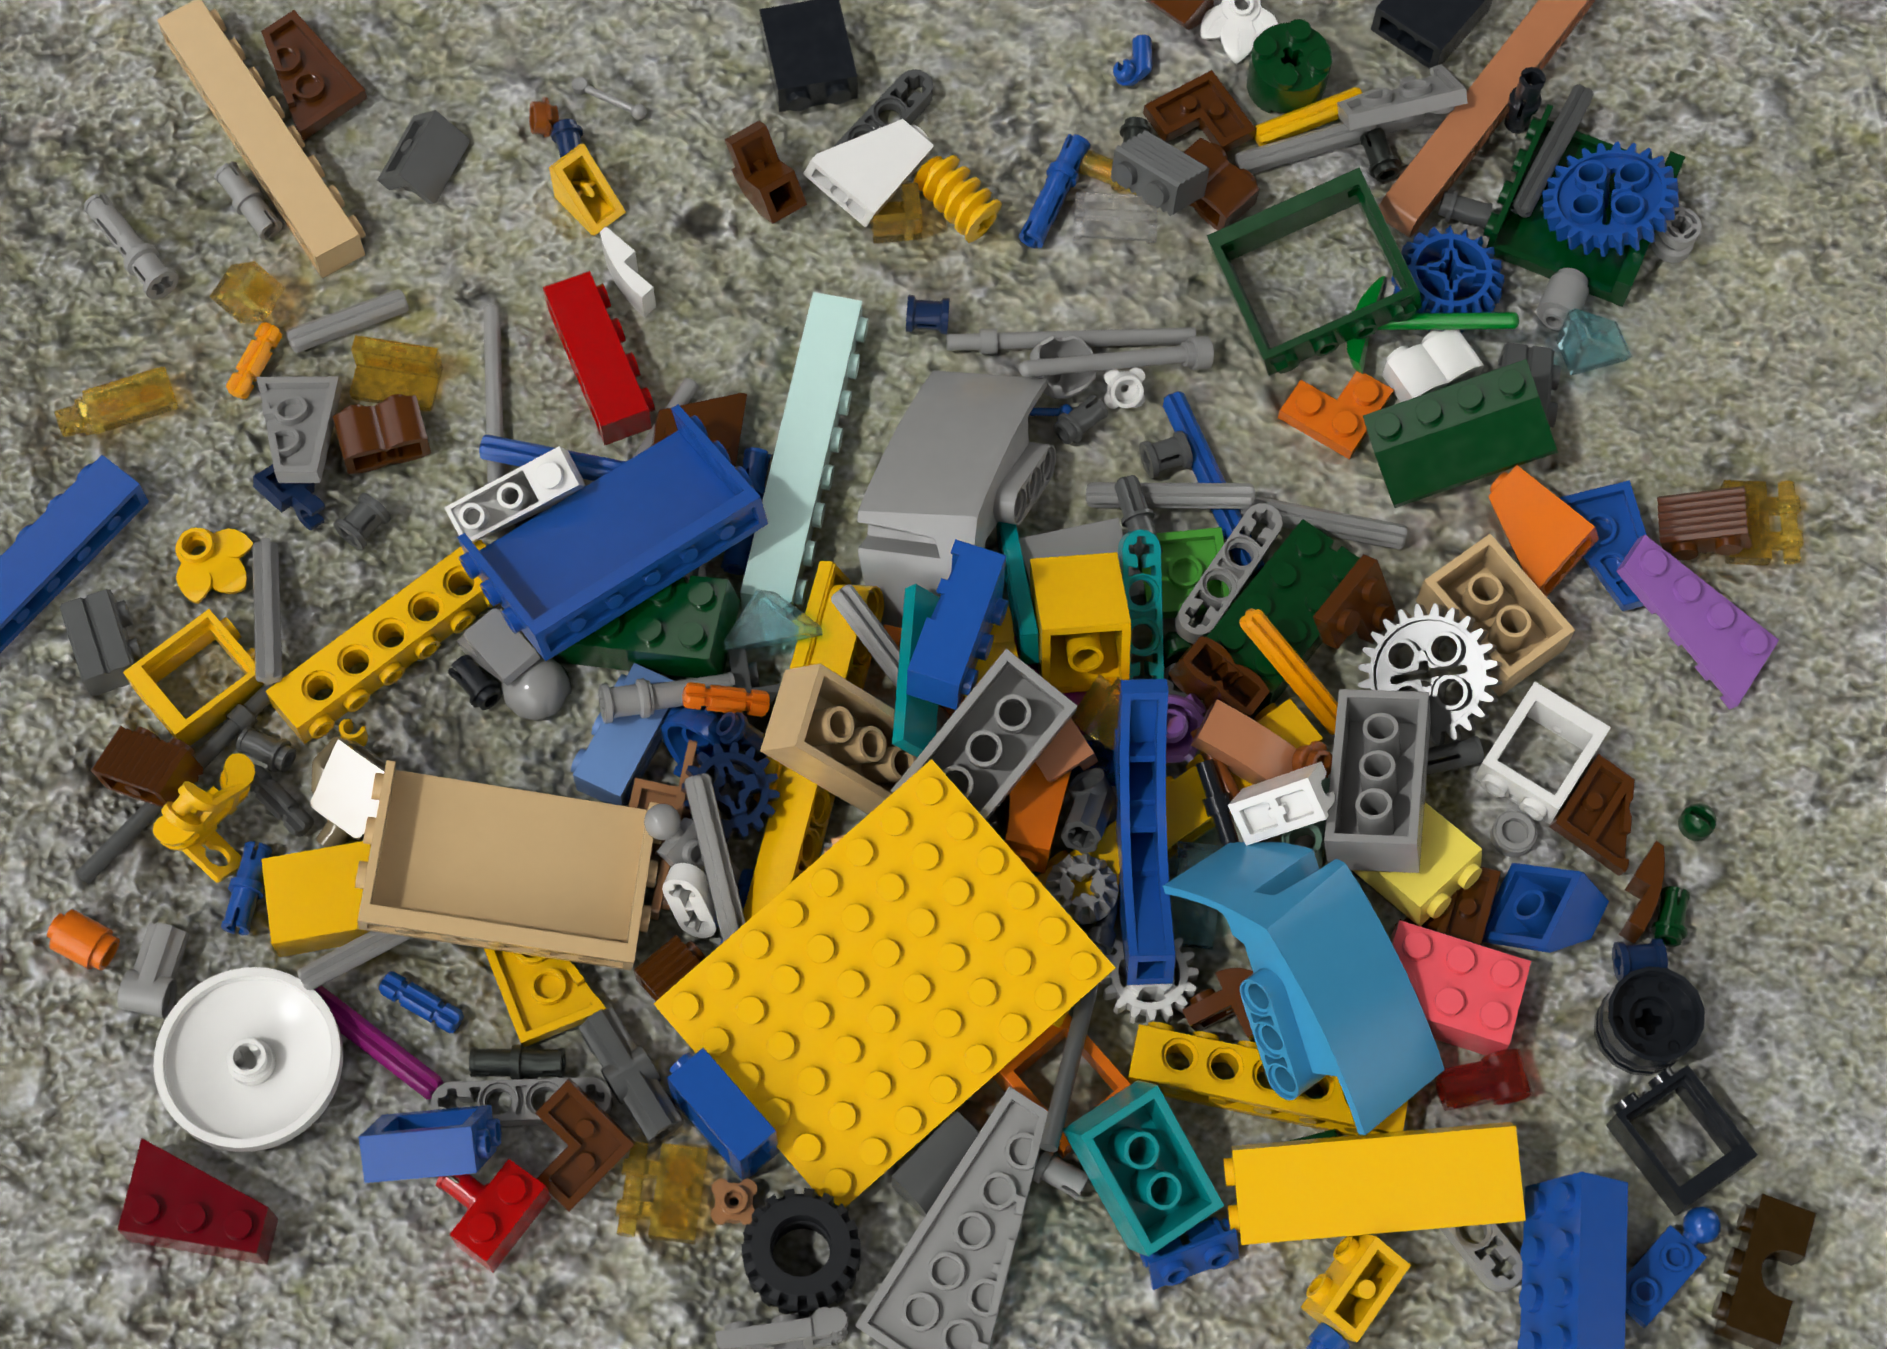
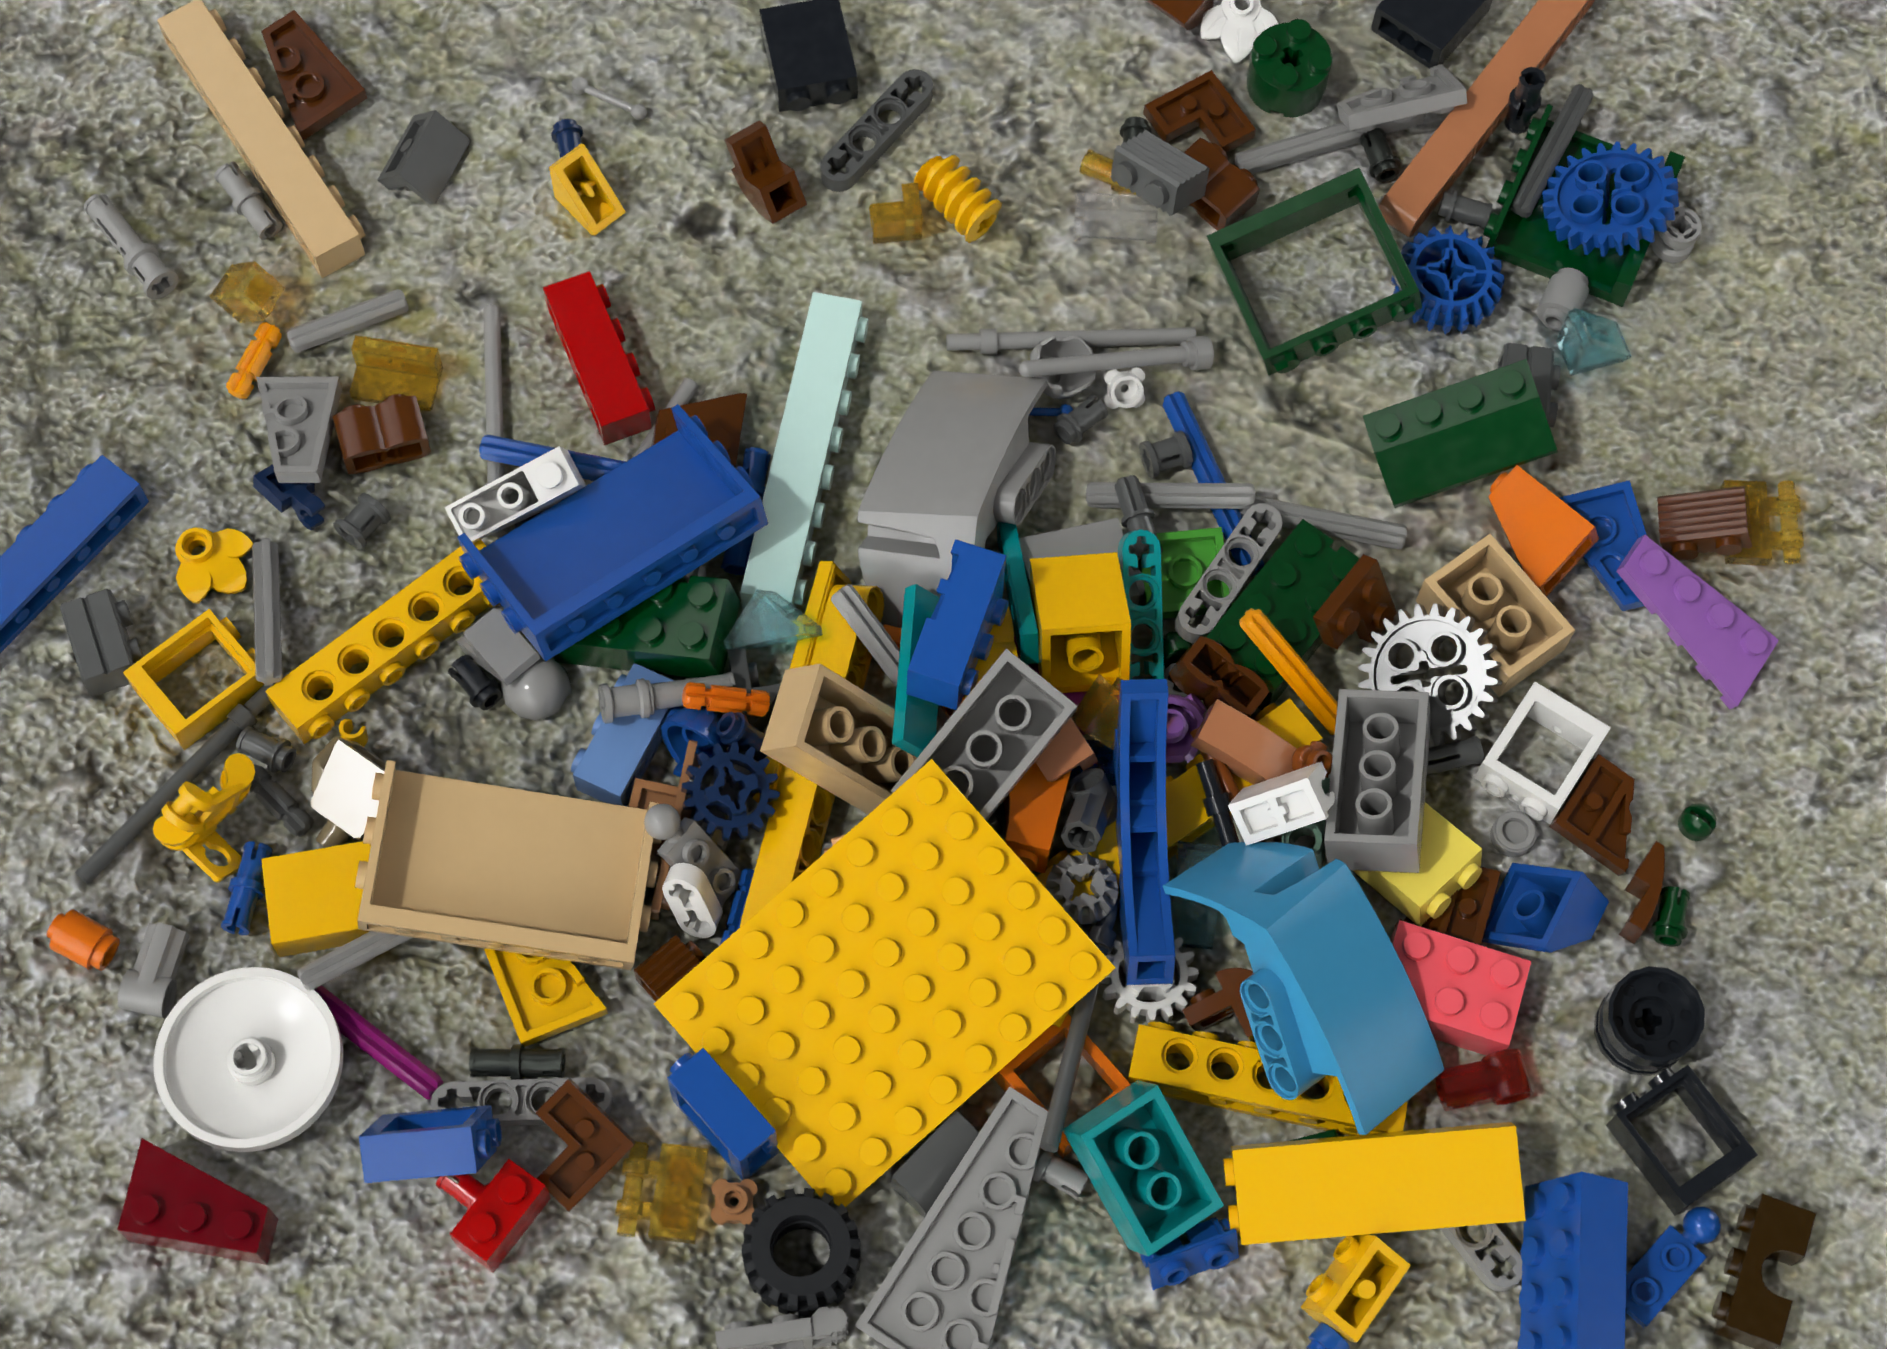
(118, 403): clear yellow hinge -> none
(145, 766): reddish brown brick -> none
(421, 1002): blue axle -> none
(542, 117): dark orange plate -> none
(624, 270): white slope -> none
(631, 1075): dark grey piece -> none
(715, 854): light grey axle -> none
(869, 168): white slope -> none
(927, 314): dark blue bush -> none
(1061, 177): blue pin -> none
(1139, 66): blue arm -> none
(1302, 118): yellow axle -> none
(1332, 421): orange plate -> none
(1425, 321): green piece -> none
(1429, 366): white brick -> none
(1634, 957): dark blue bush -> none

